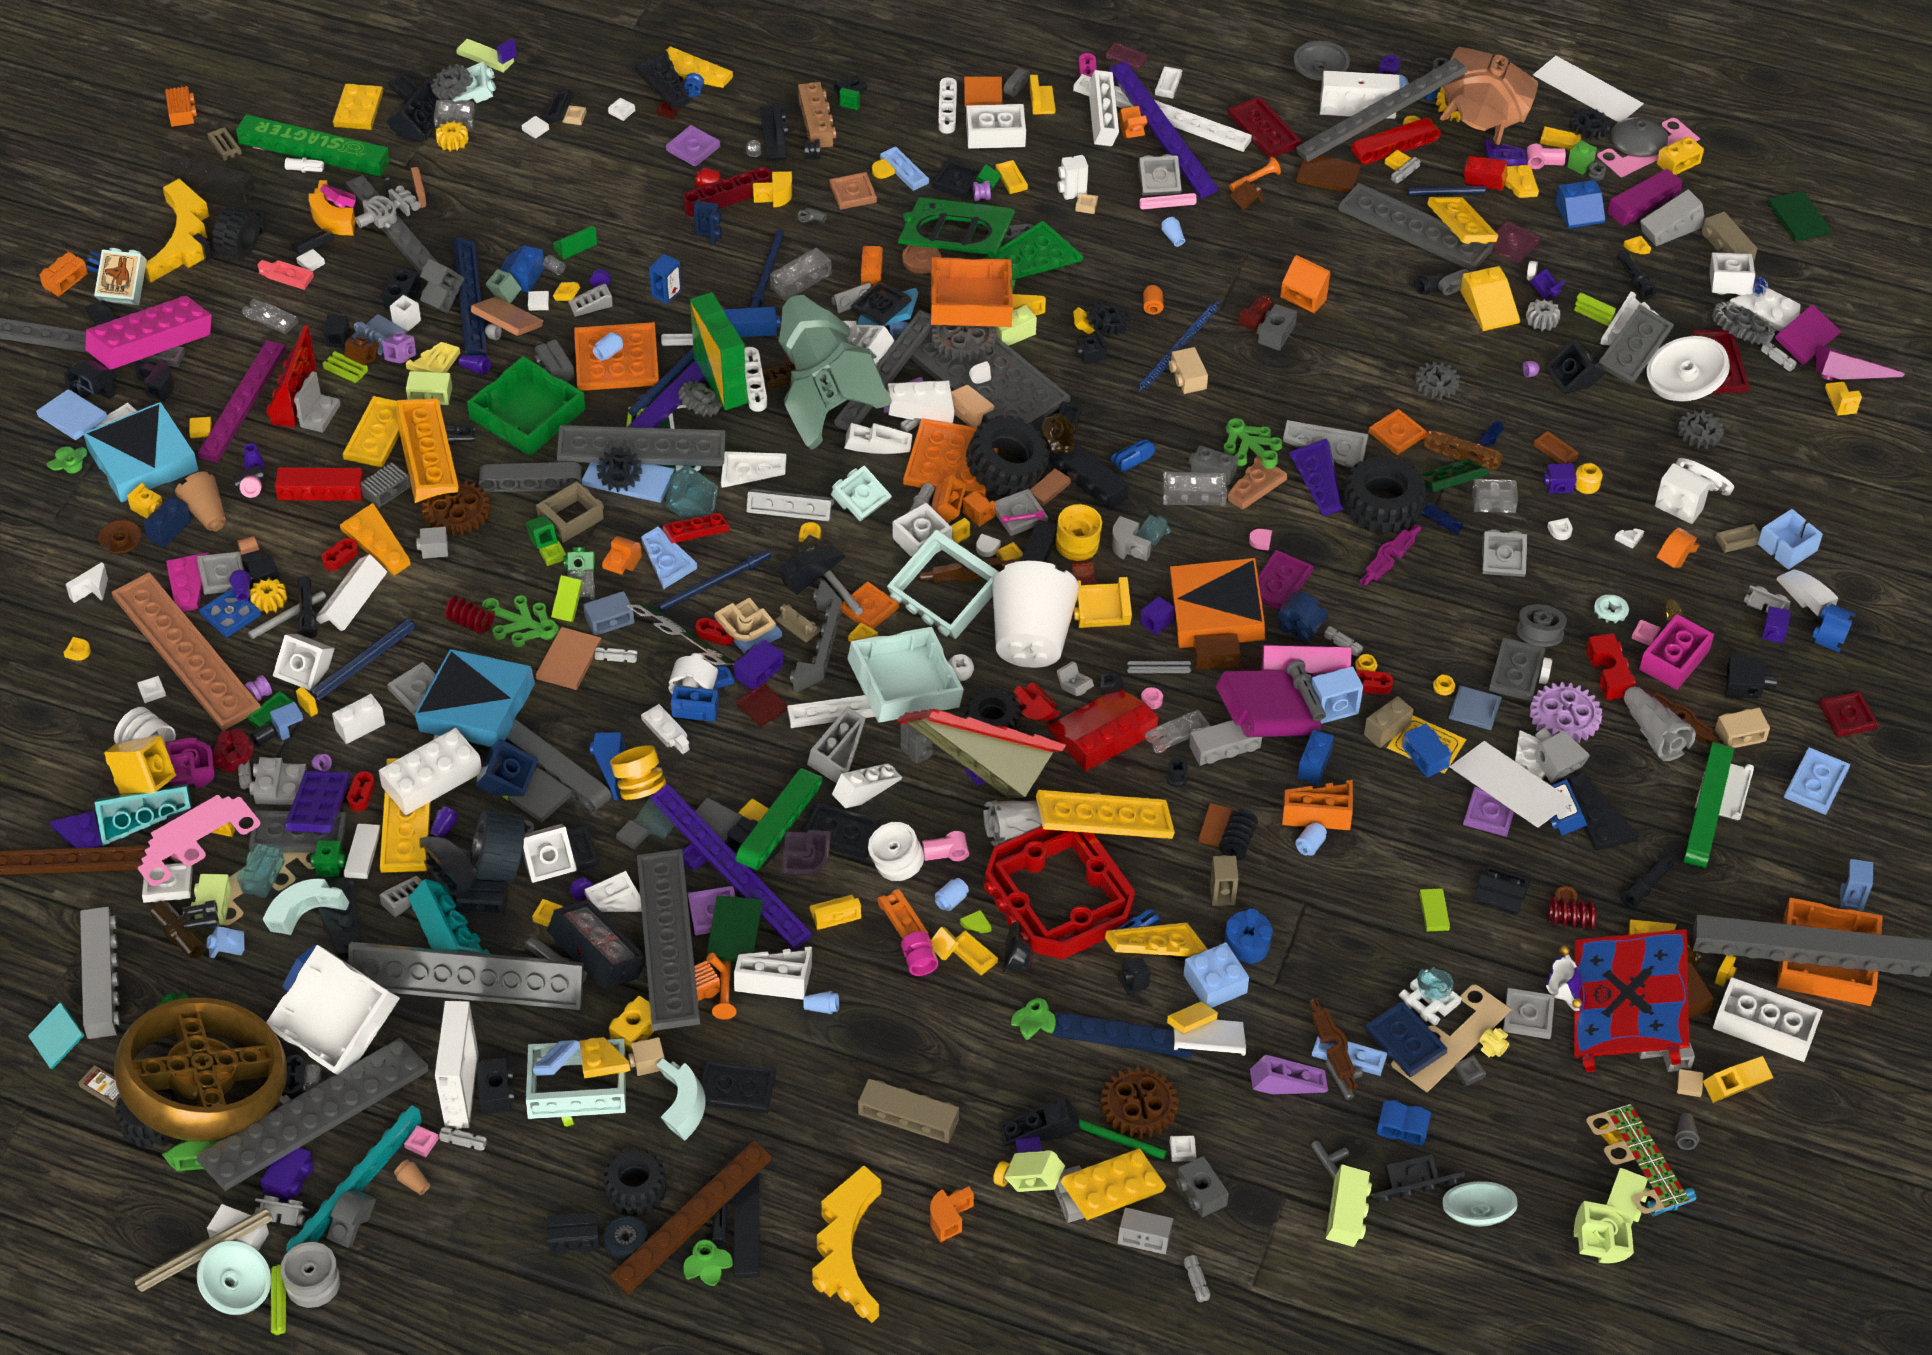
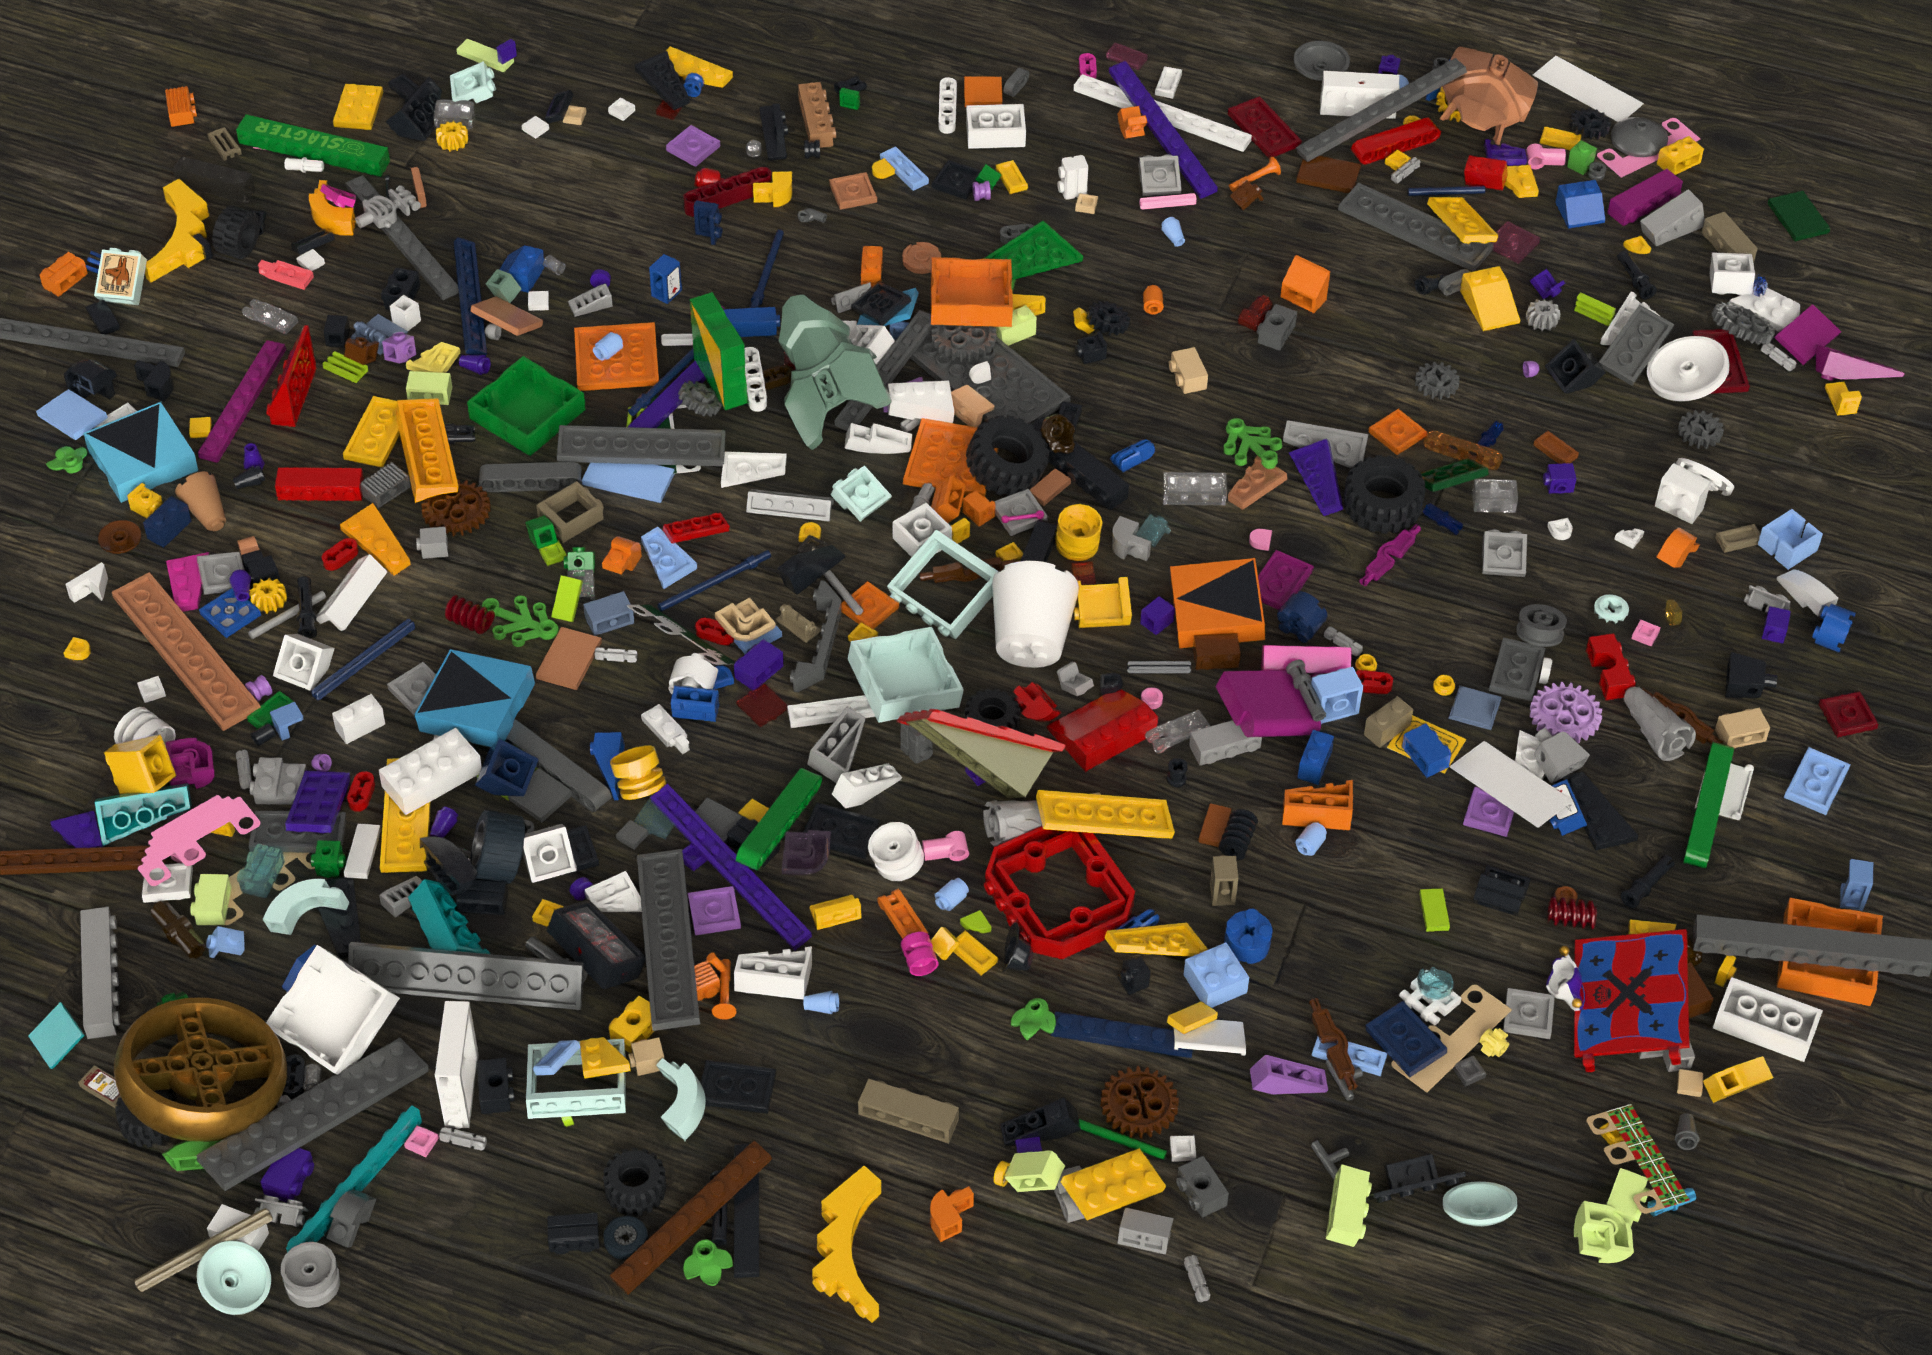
(148, 332): dark pink brick -> none
(209, 912): black piece -> none
(223, 755): dark red plate -> none
(250, 486): bright pink tile -> none
(278, 1302): lime axle -> none
(307, 701): yellow tile -> none
(313, 408): light grey bracket -> none
(412, 1177): medium nougat cone -> none
(441, 286): dark grey brick -> none
(451, 82): dark grey gear -> none
(554, 360): dark grey brick -> none
(566, 291): yellow tile -> none
(576, 242): green panel -> none
(615, 477): black gear -> none
(691, 494): clear light blue slope -> none
(734, 927): dark green tile -> none
(800, 274): clear brick -> none
(962, 666): white piece -> none
(987, 546): white tile -> none
(994, 218): green door -> none
(1041, 97): yellow panel -> none
(1103, 108): white brick -> none
(1178, 342): blue piece -> none
(1213, 461): dark grey brick -> none
(1403, 1122): blue brick -> none
(1532, 270): white tile -> none
(1588, 478): yellow head -> none
(1676, 652): dark pink brick -> none

